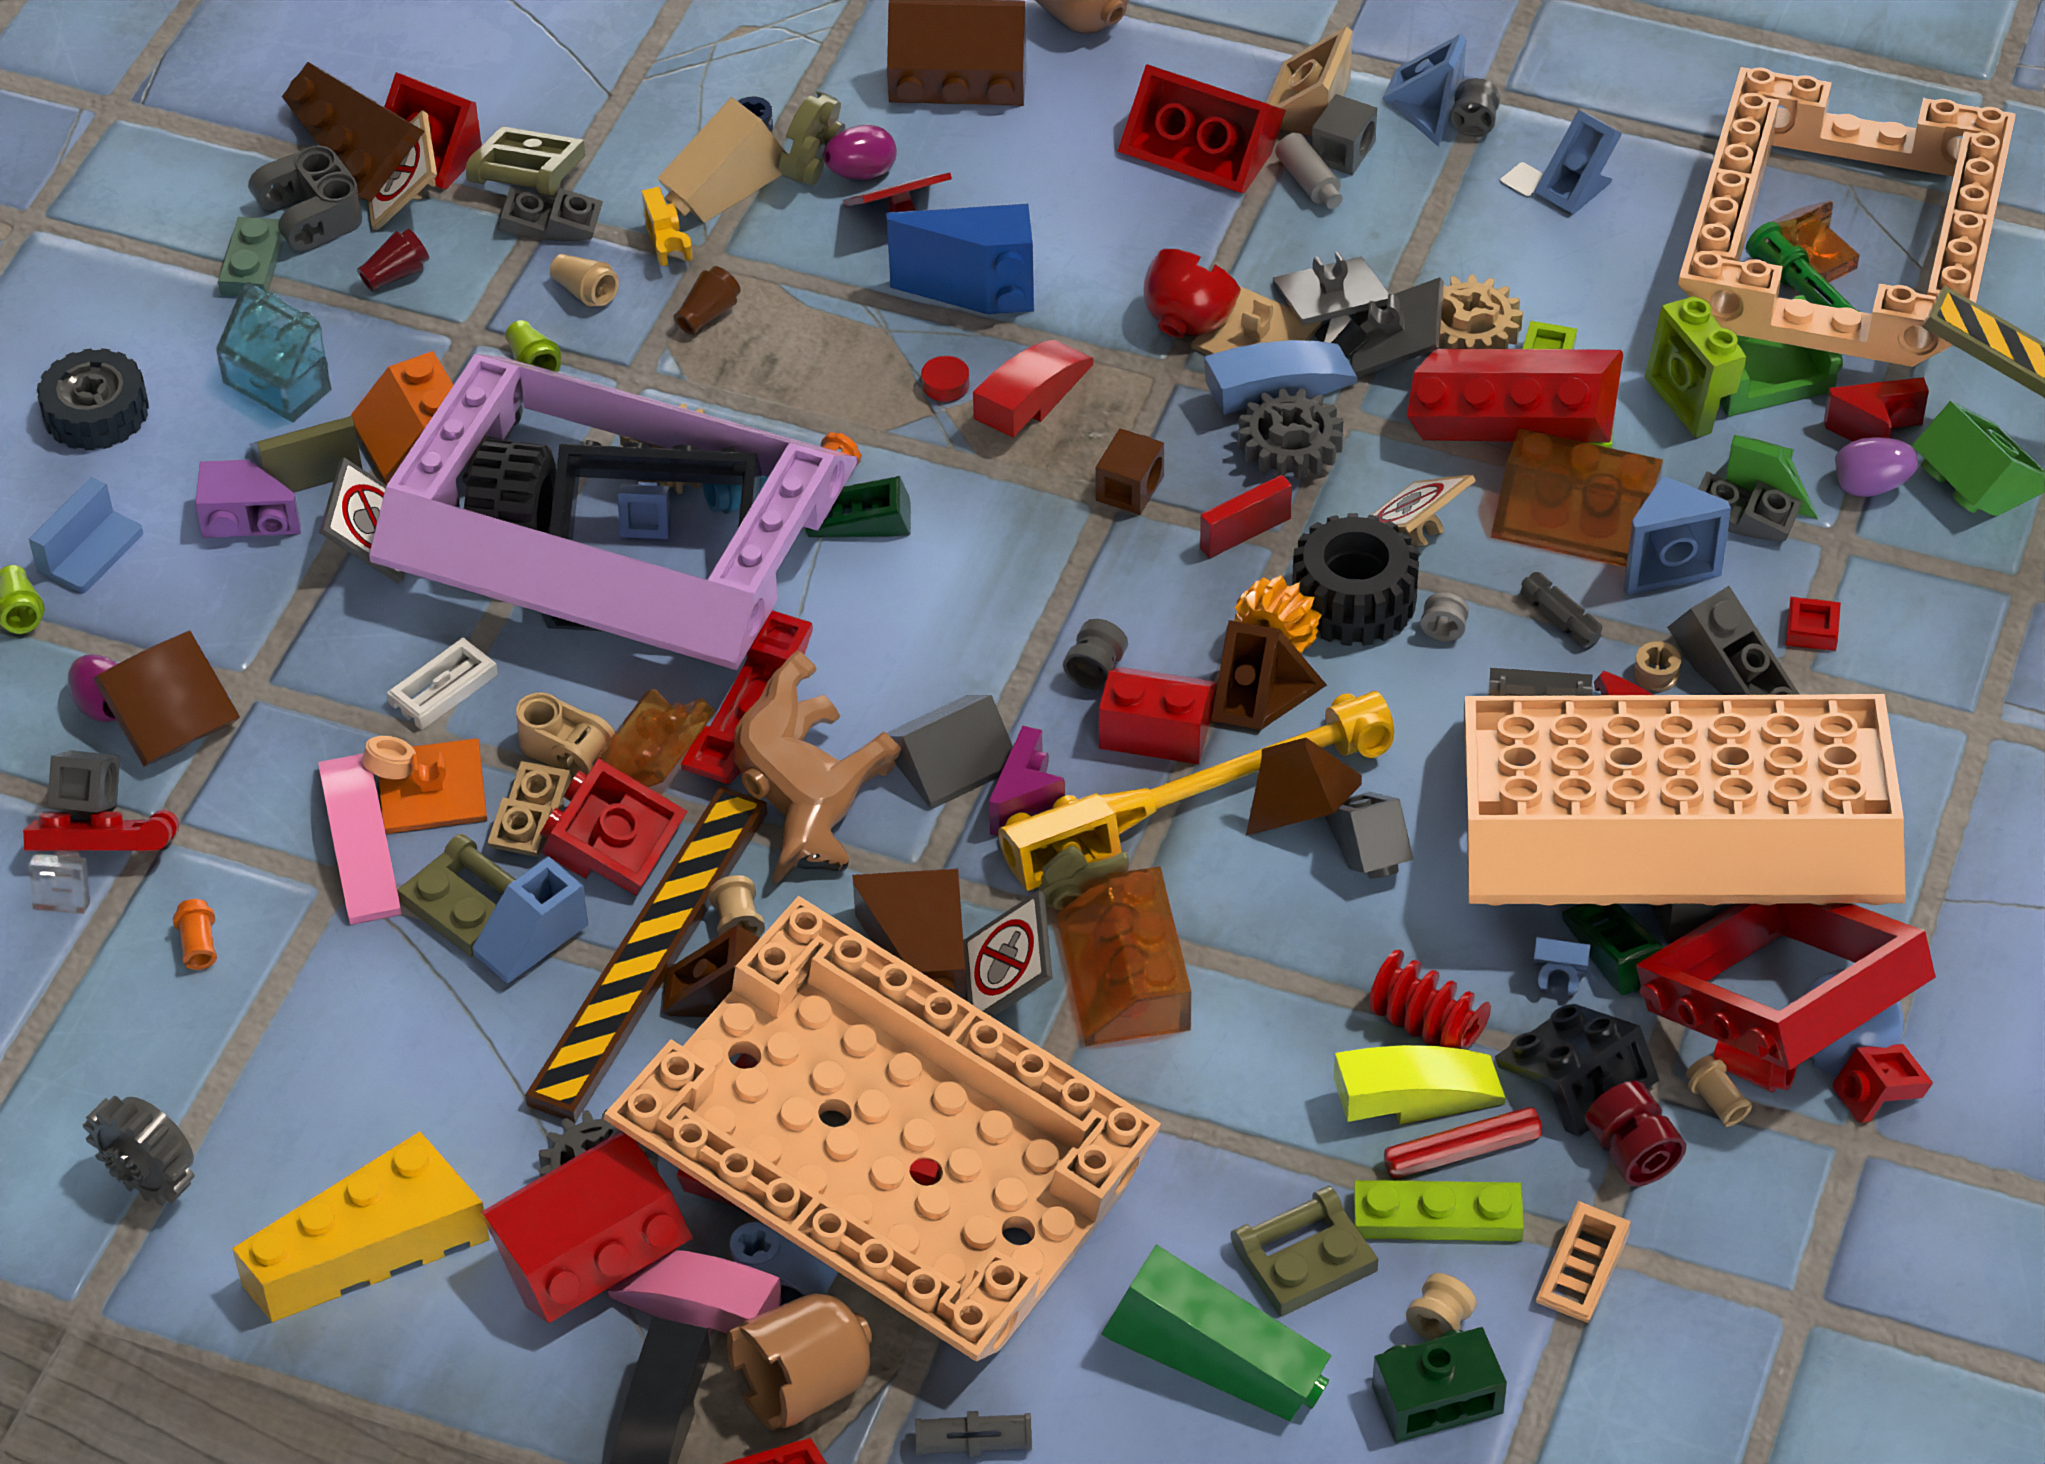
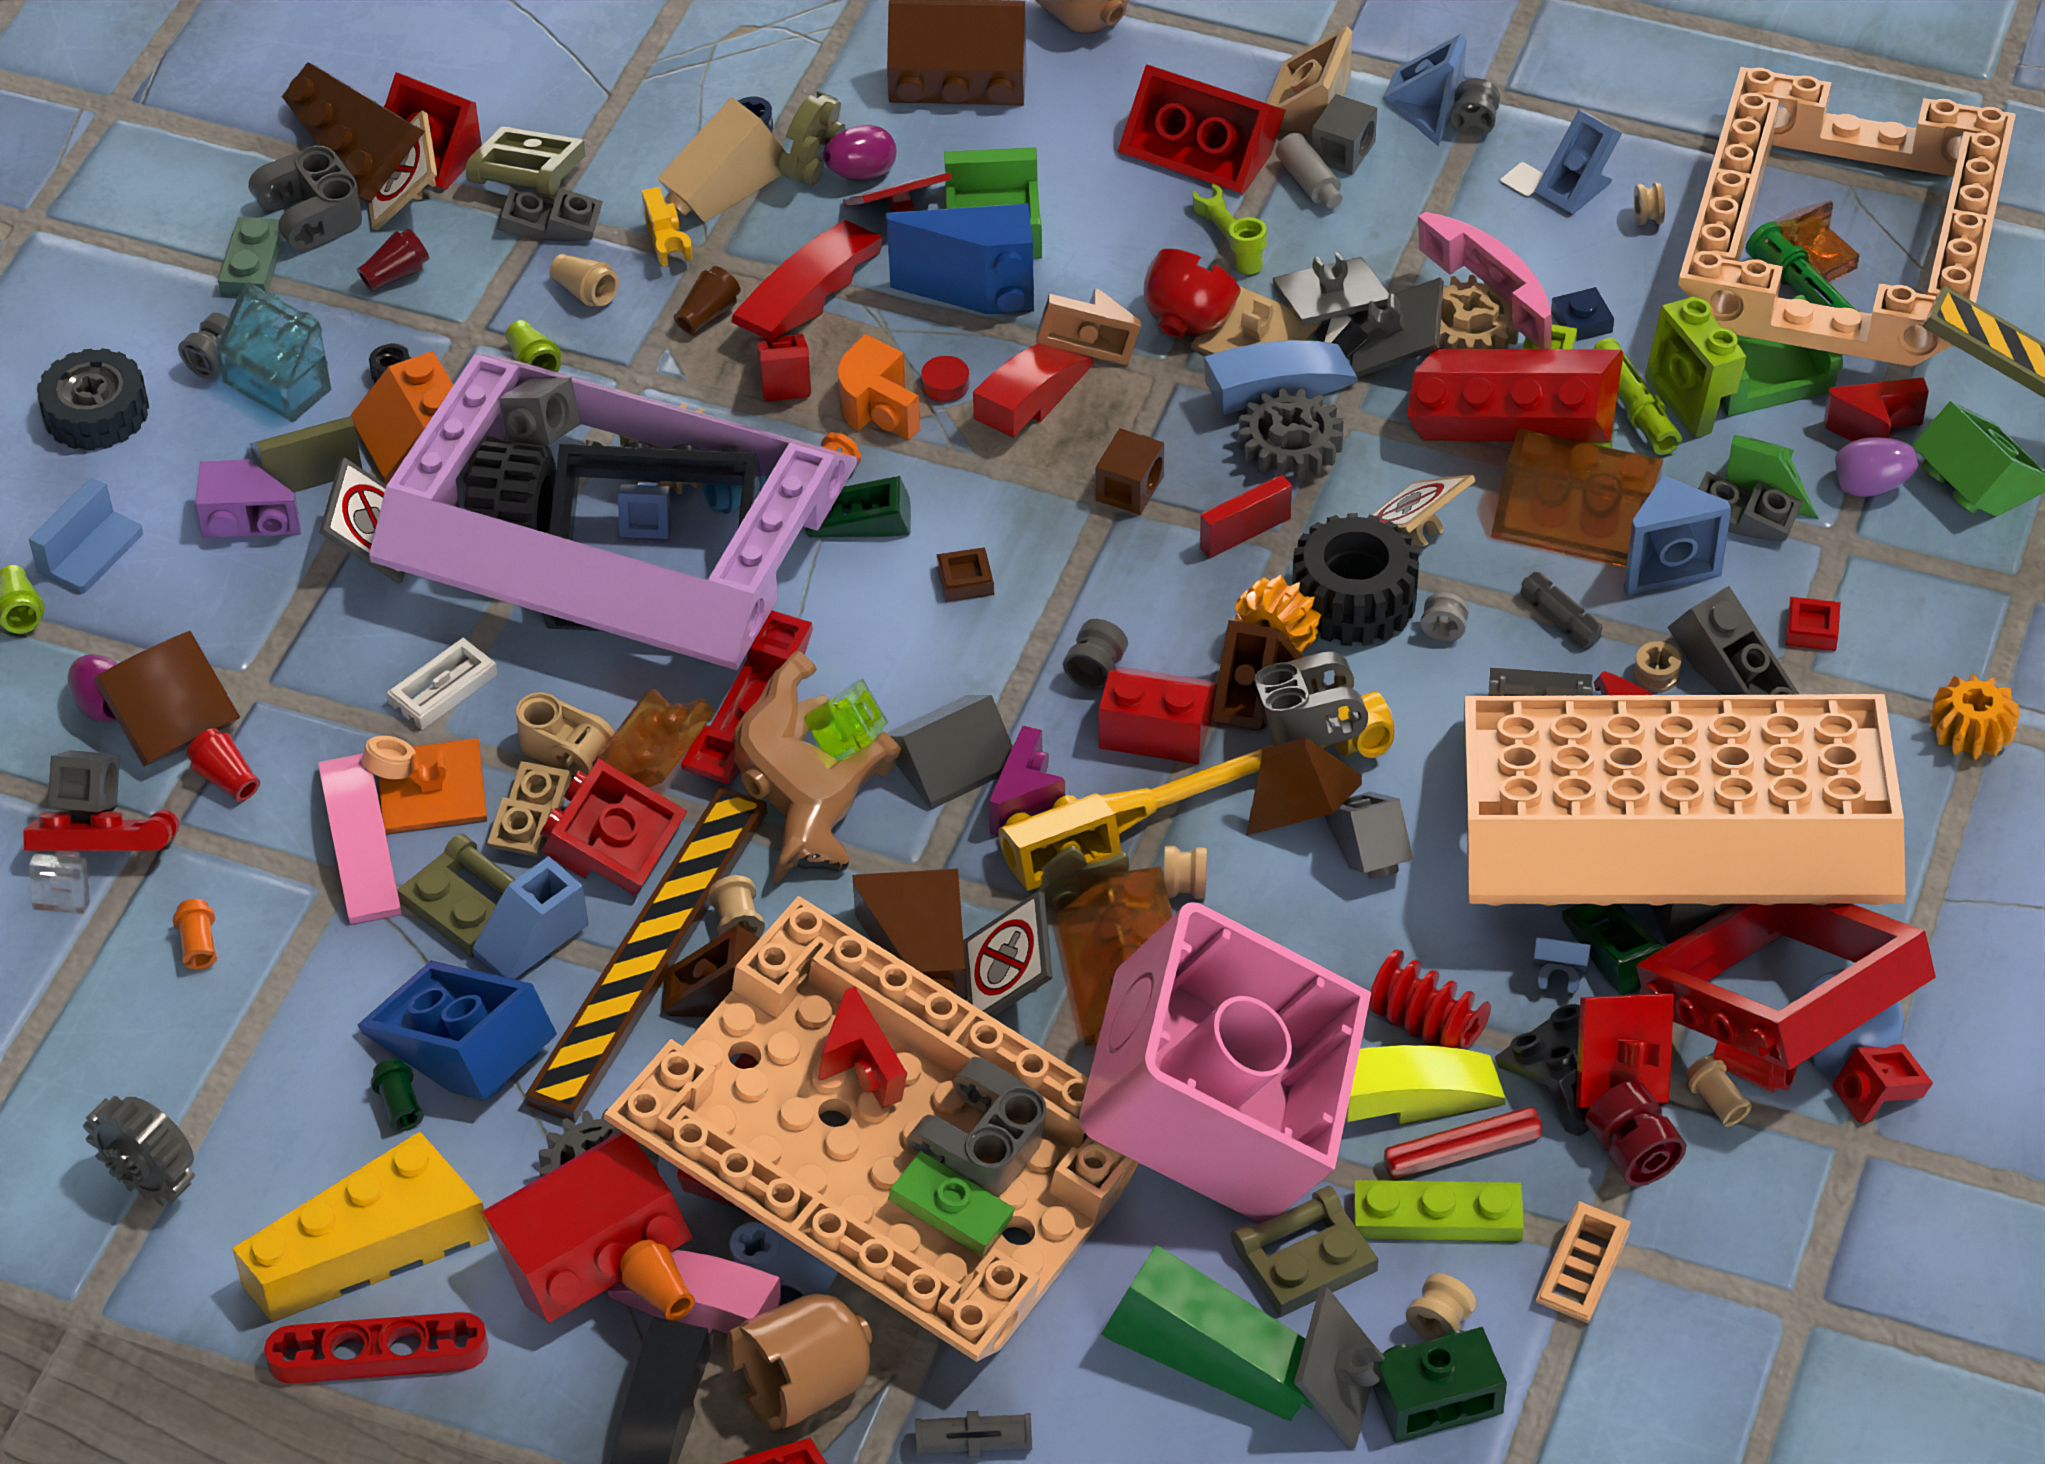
(199, 348): none -> dark grey wheel
(221, 763): none -> red cone
(376, 1357): none -> red beam
(384, 356): none -> black axle
(393, 1083): none -> dark green pin
(462, 1027): none -> blue slope
(540, 410): none -> dark grey brick
(654, 1276): none -> orange cone
(784, 367): none -> red slope
(803, 281): none -> red slope
(846, 720): none -> clear neon green slope
(860, 1043): none -> red slope
(874, 389): none -> orange brick
(951, 1203): none -> bright green plate
(965, 574): none -> reddish brown tile
(995, 179): none -> bright green panel
(995, 1136): none -> dark grey piece
(1091, 329): none -> medium nougat slope
(1185, 872): none -> tan wheel
(1226, 1063): none -> bright pink piece
(1245, 235): none -> lime brick
(1298, 709): none -> dark grey piece
(1337, 1367): none -> dark grey piece
(1458, 244): none -> bright pink slope
(1583, 311): none -> dark blue plate
(1624, 1042): none -> red piece
(1643, 408): none -> lime pin
(1649, 204): none -> tan bush
(1974, 716): none -> light orange gear

